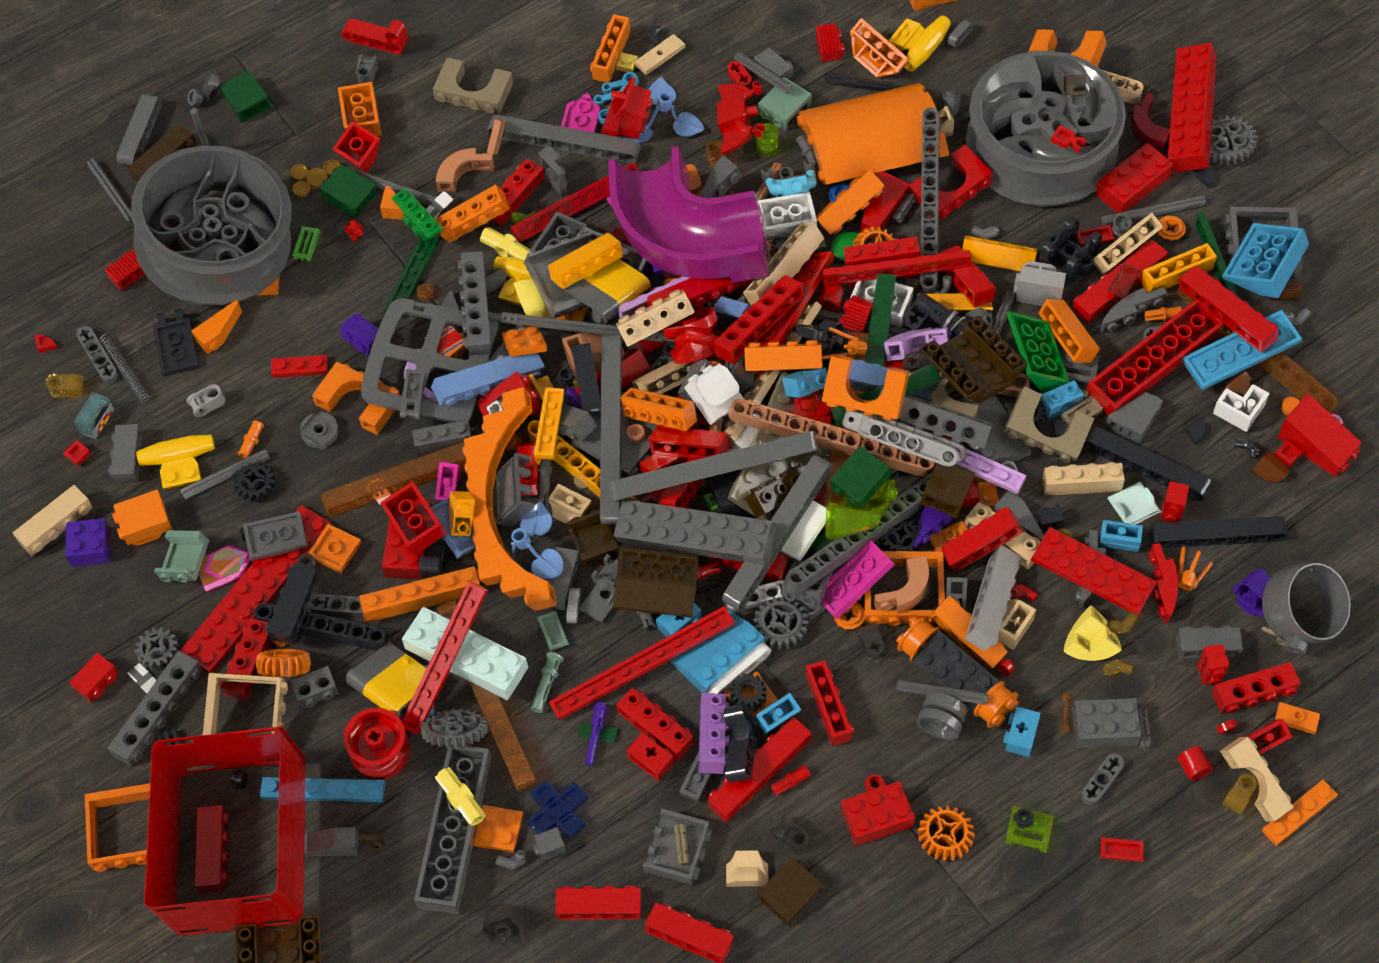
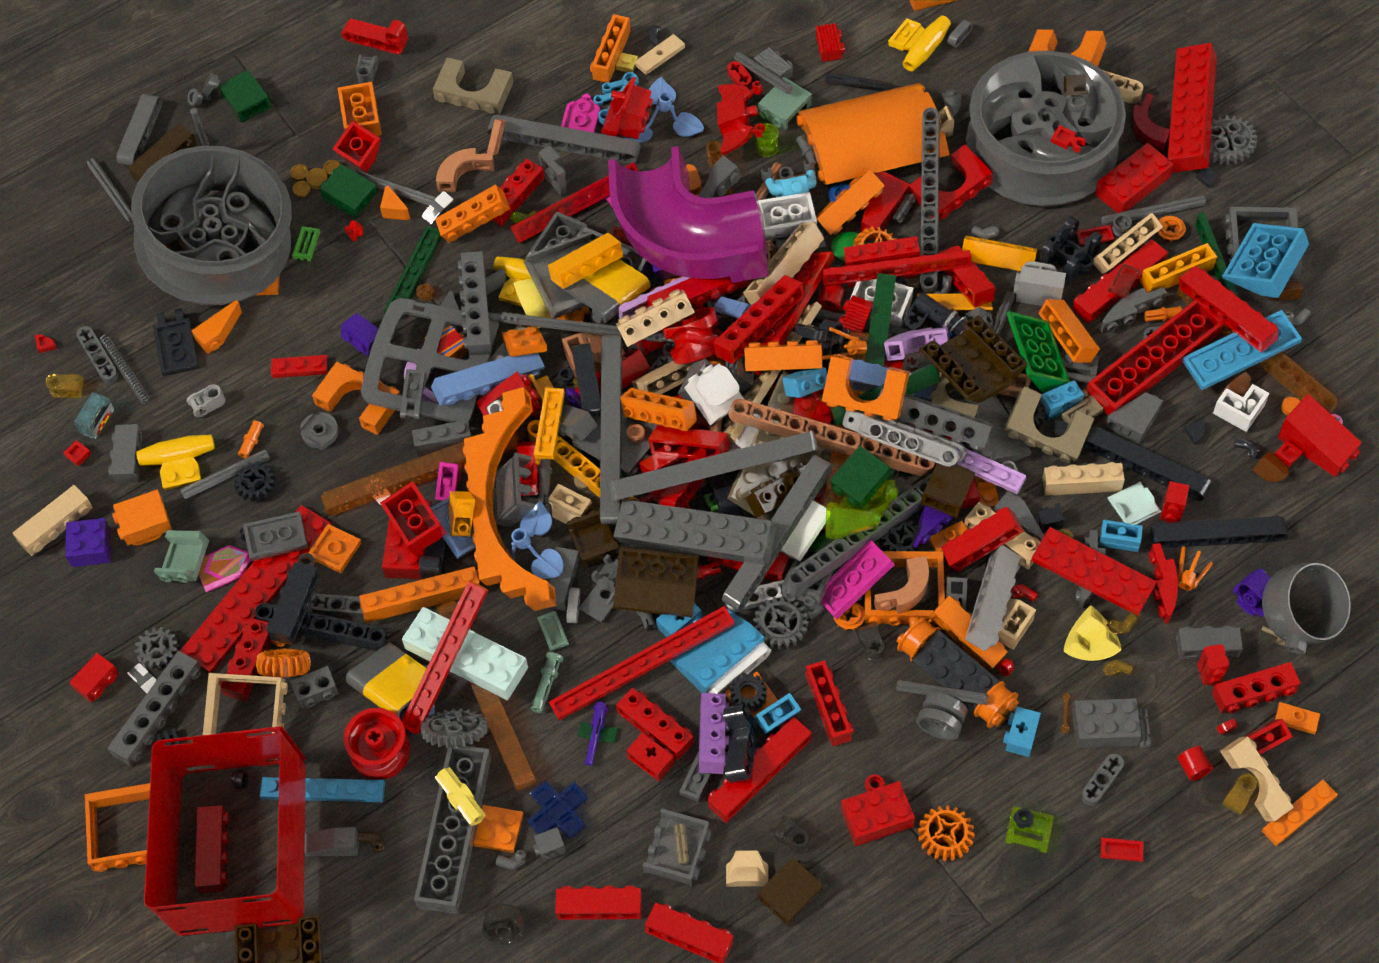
(125, 270): red brick -> none
(416, 215): green bracket -> none
(504, 245): light yellow piece -> none
(790, 780): red axle -> none
(876, 51): orange wedge -> none

